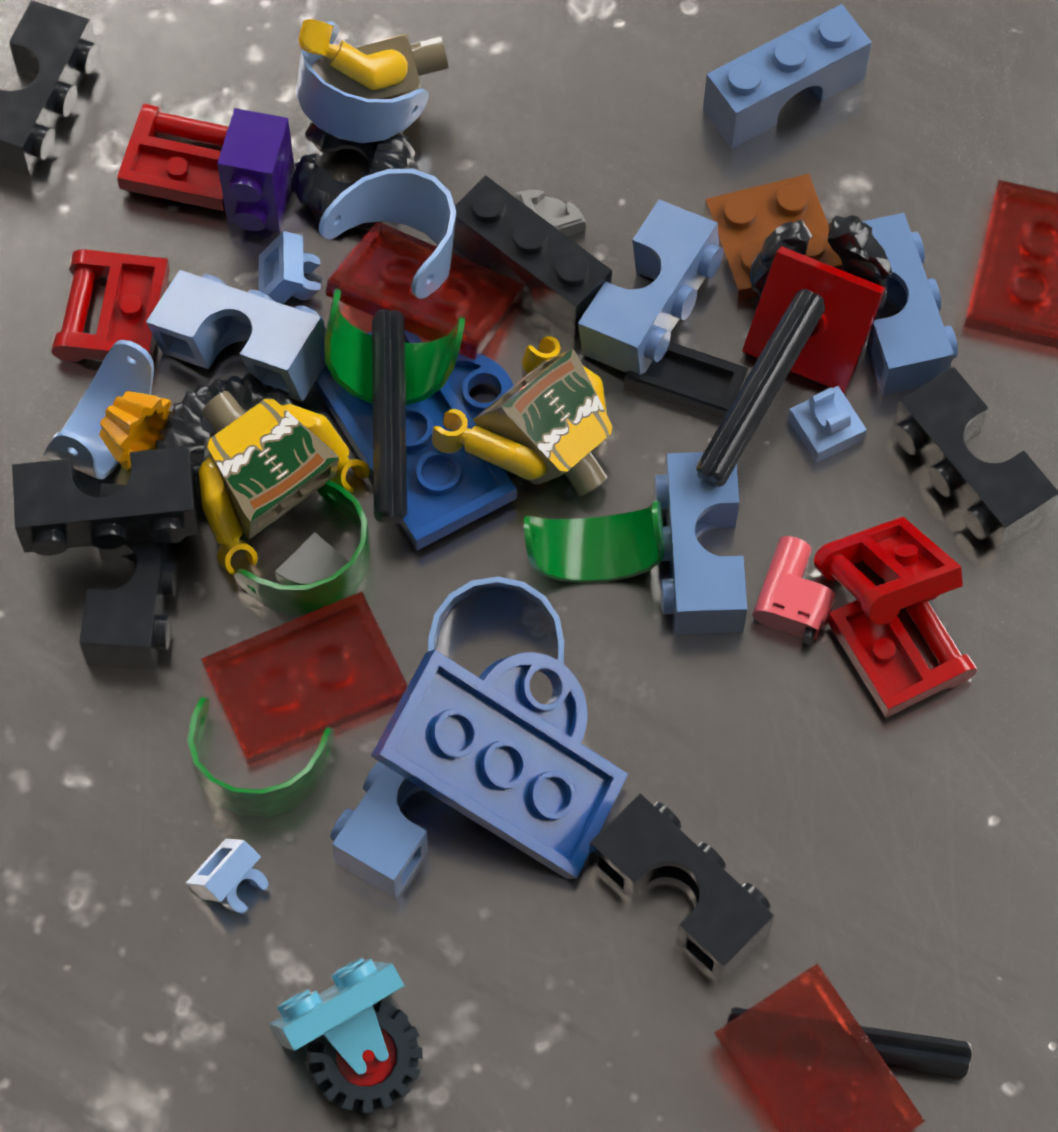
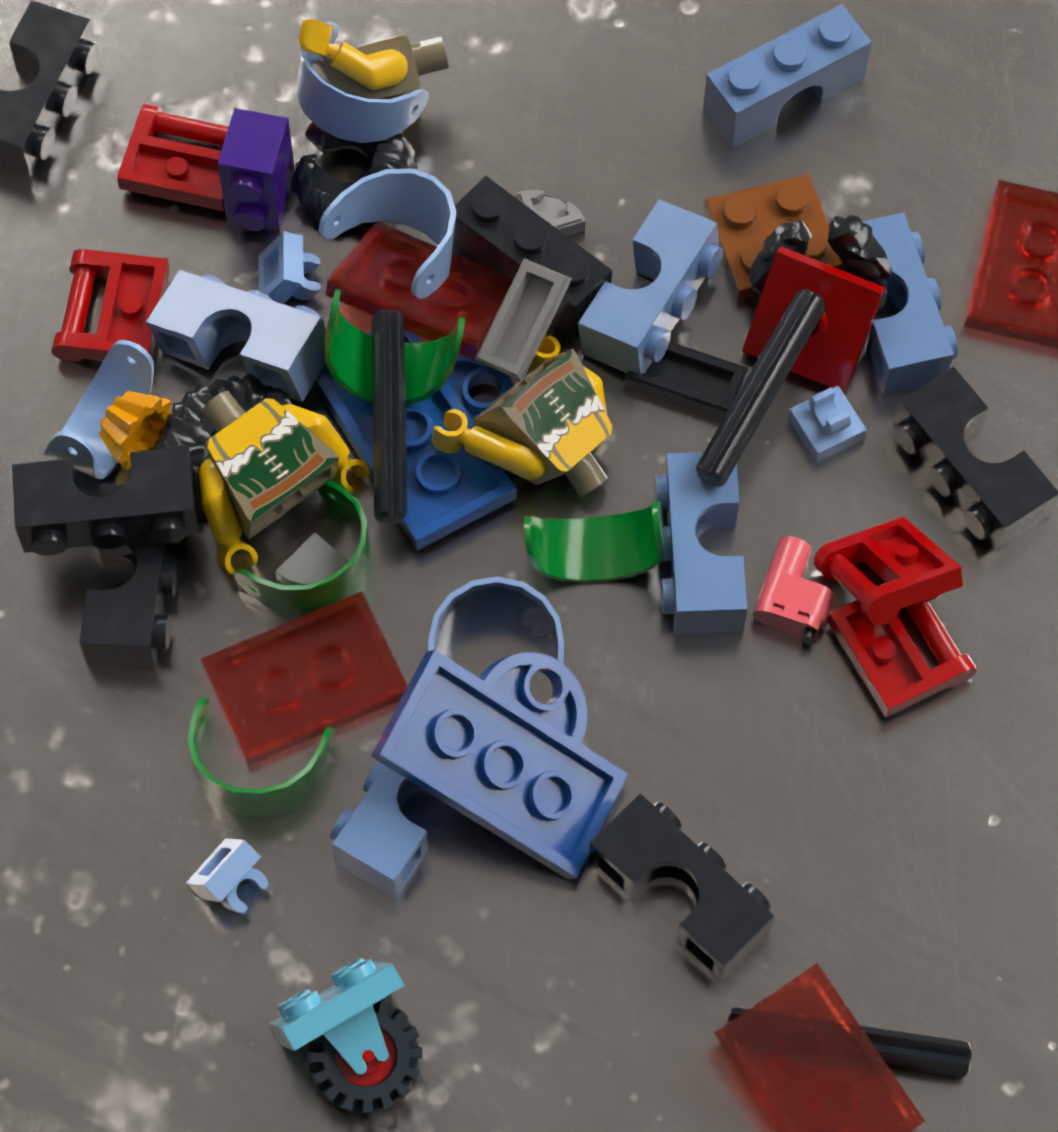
(523, 319): none -> light grey tile

